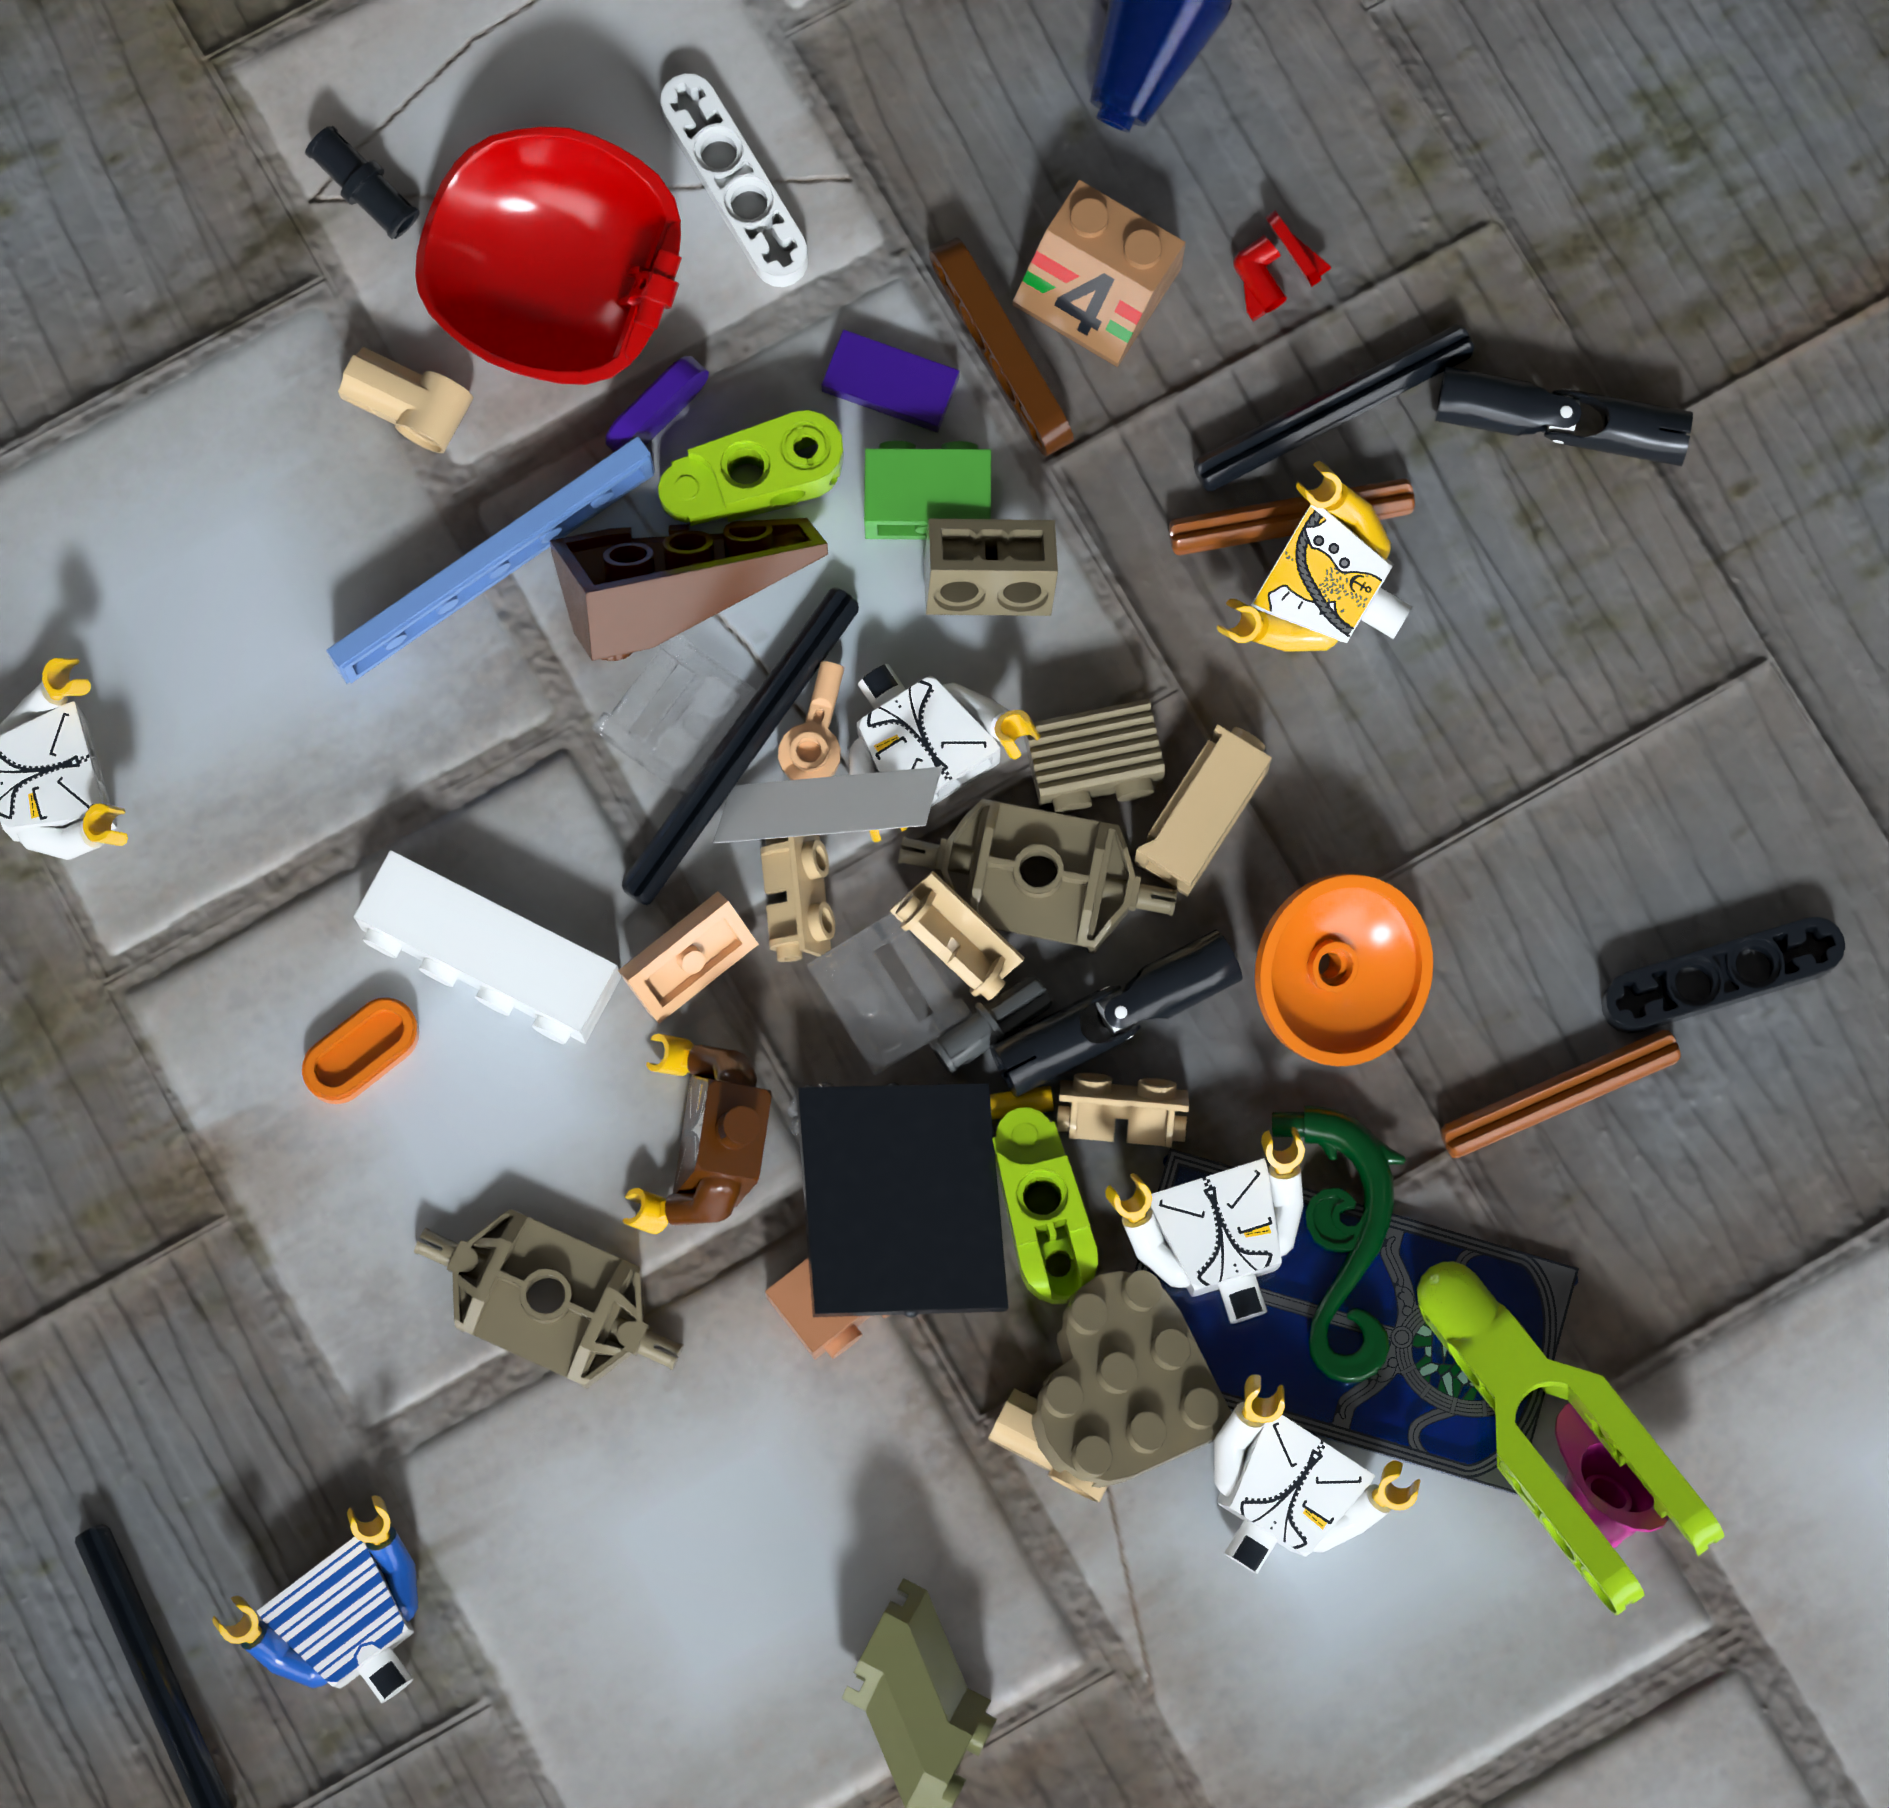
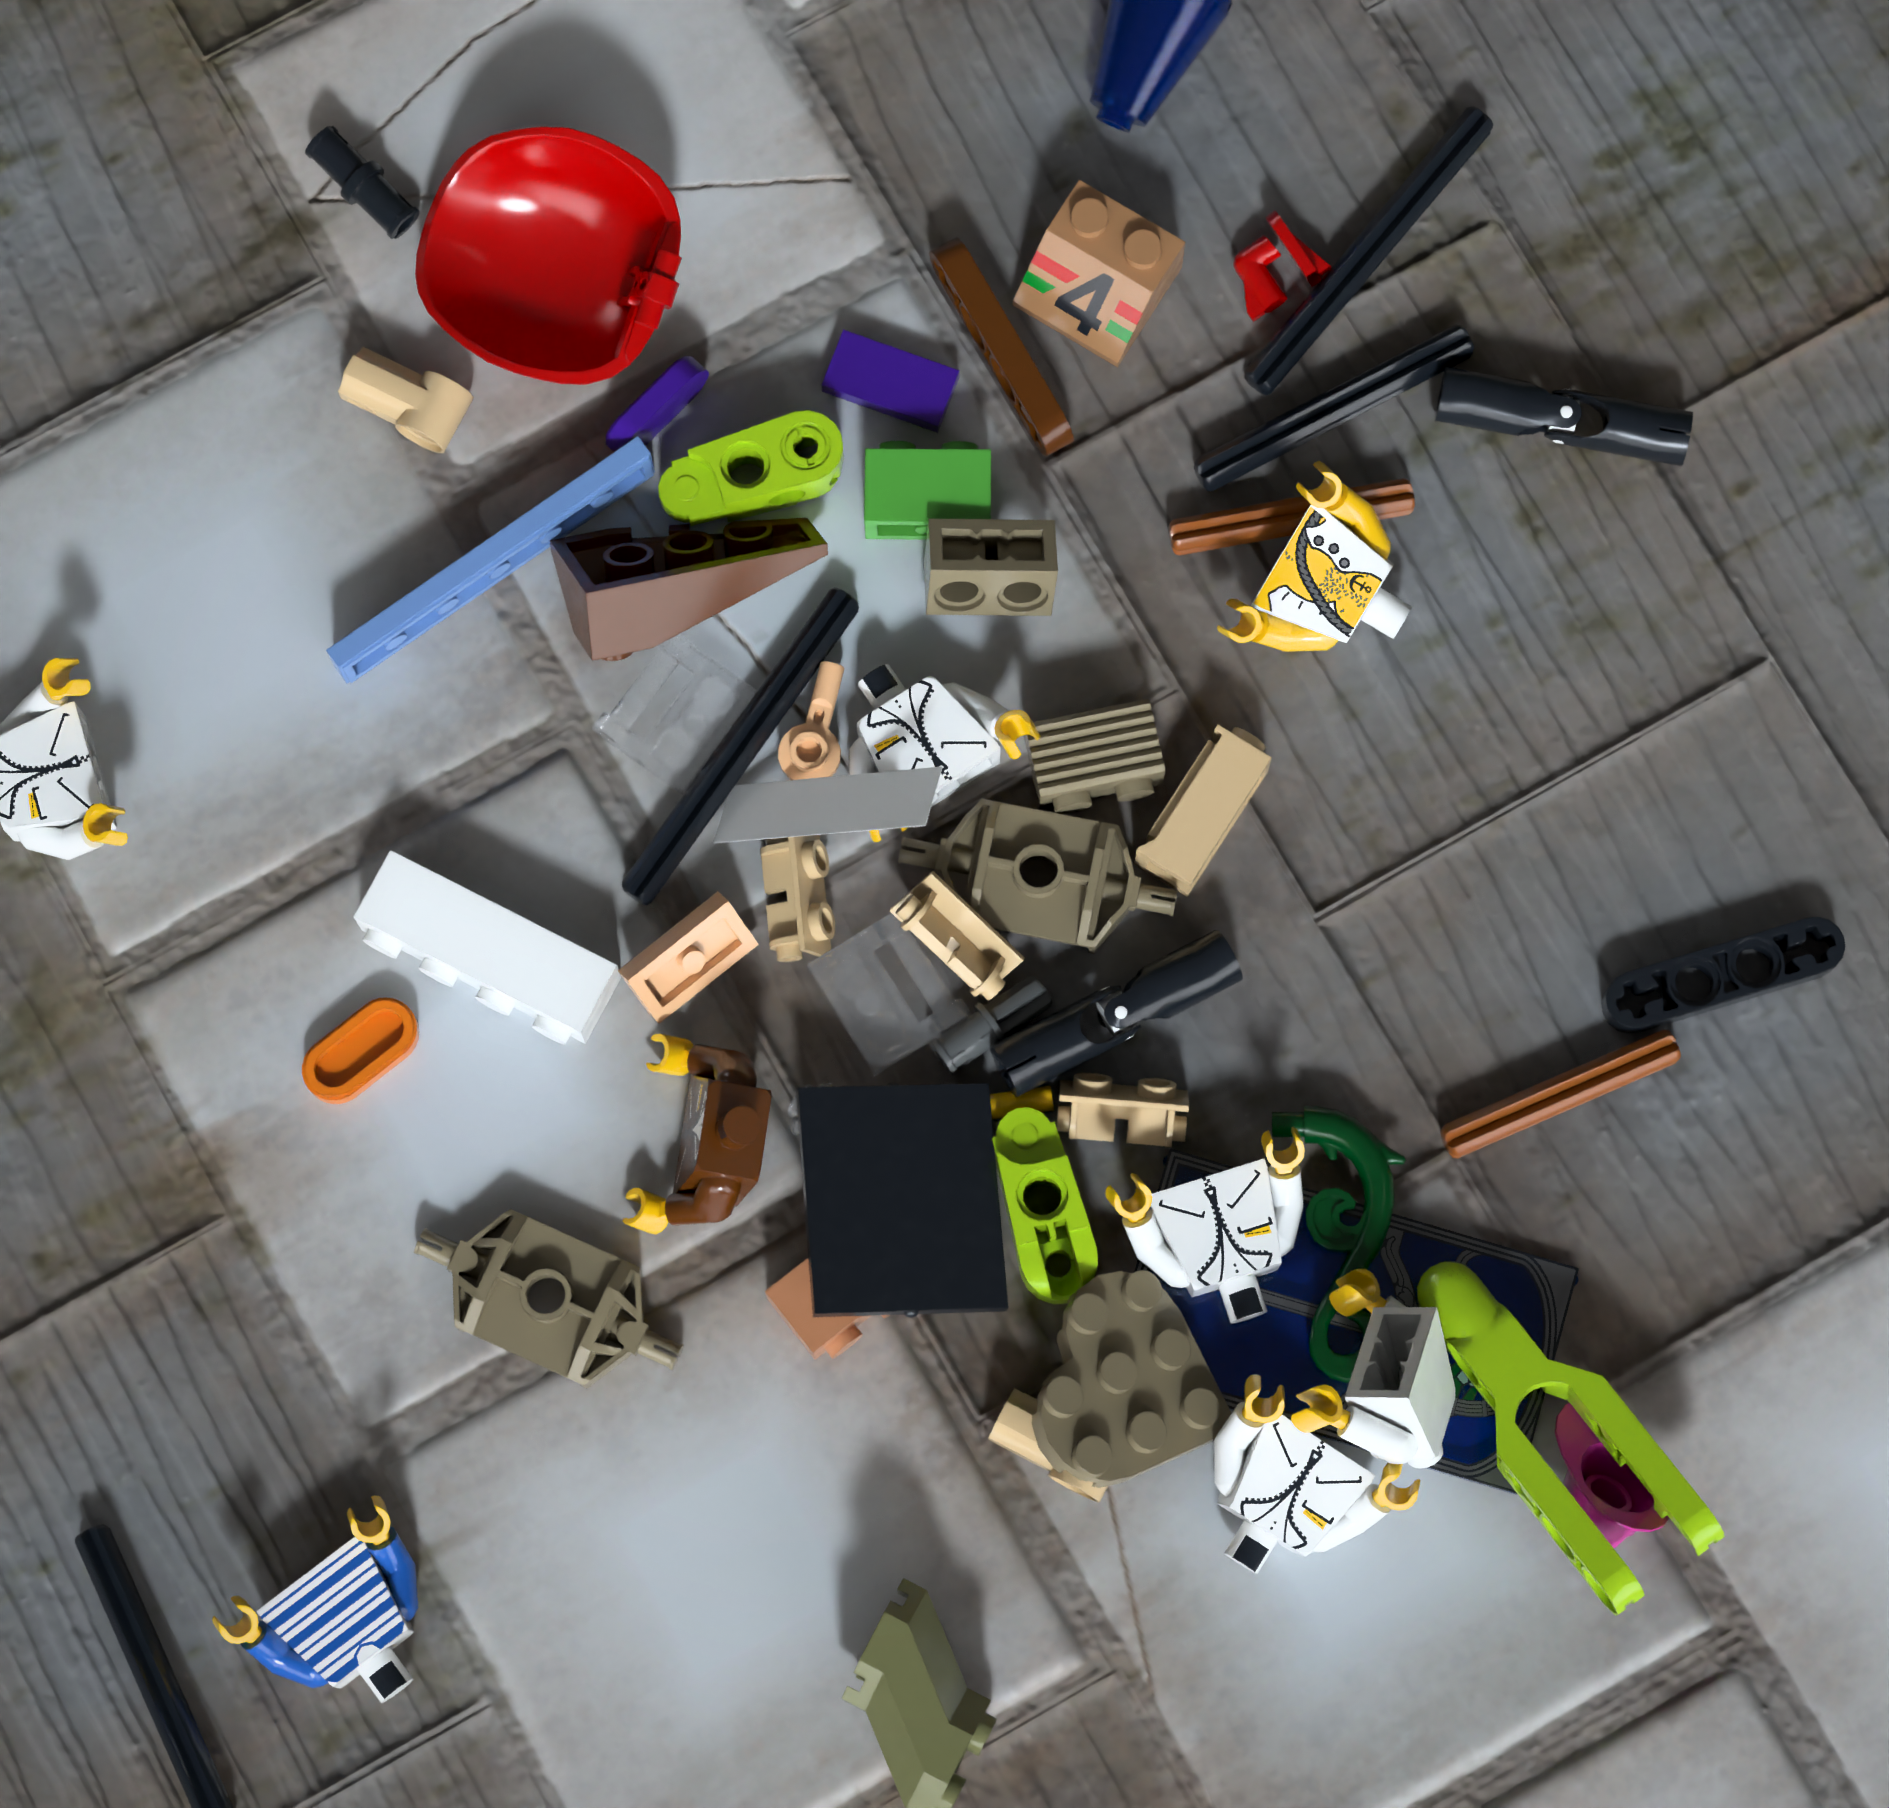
(729, 182): white beam -> none
(1368, 251): none -> black axle
(1374, 975): orange dish -> none
(1399, 1382): none -> white torso

